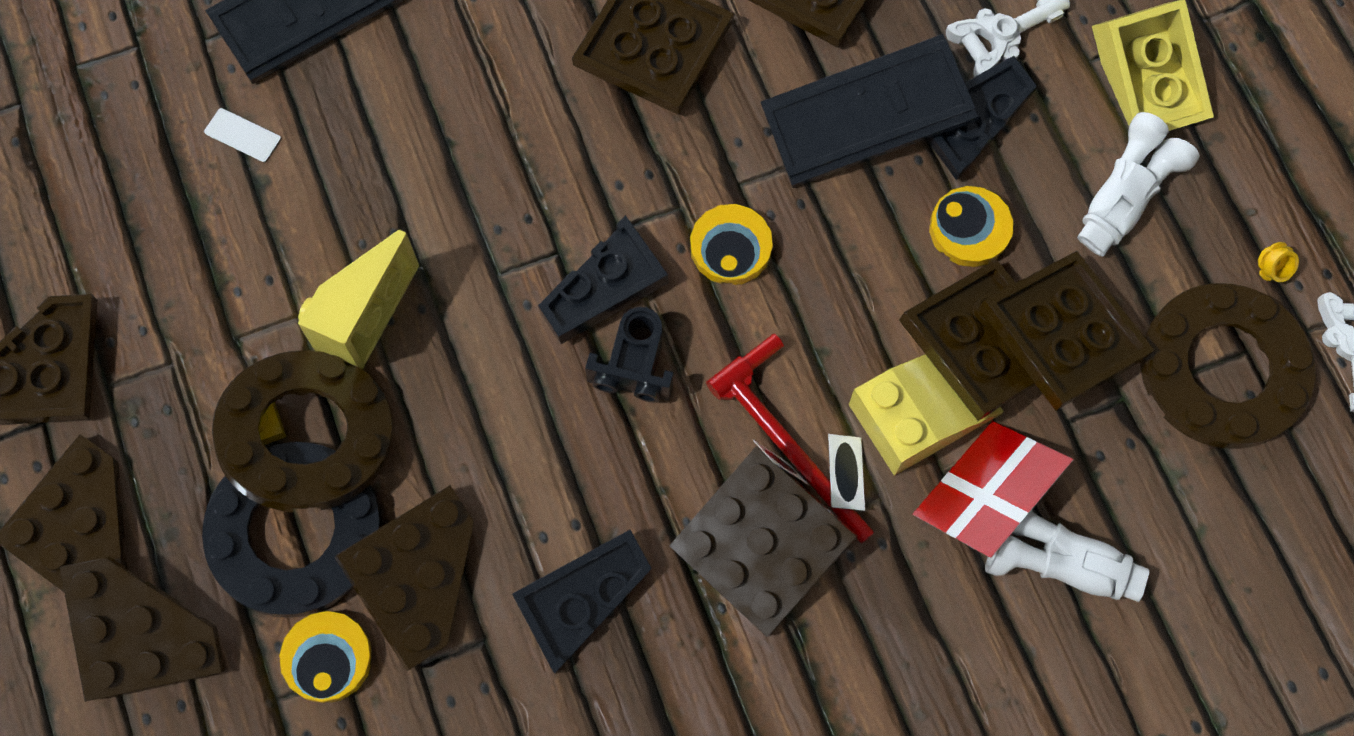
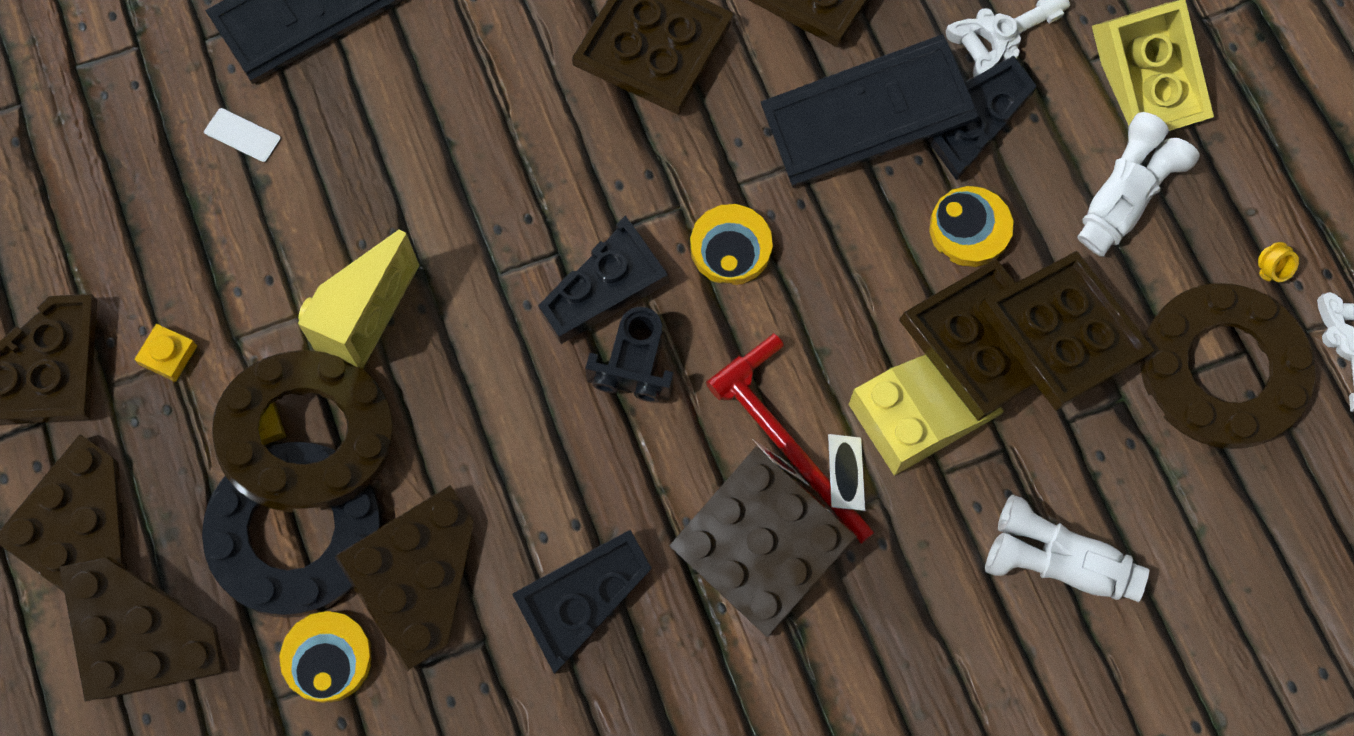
(165, 352): none -> yellow plate
(992, 488): sticker -> none

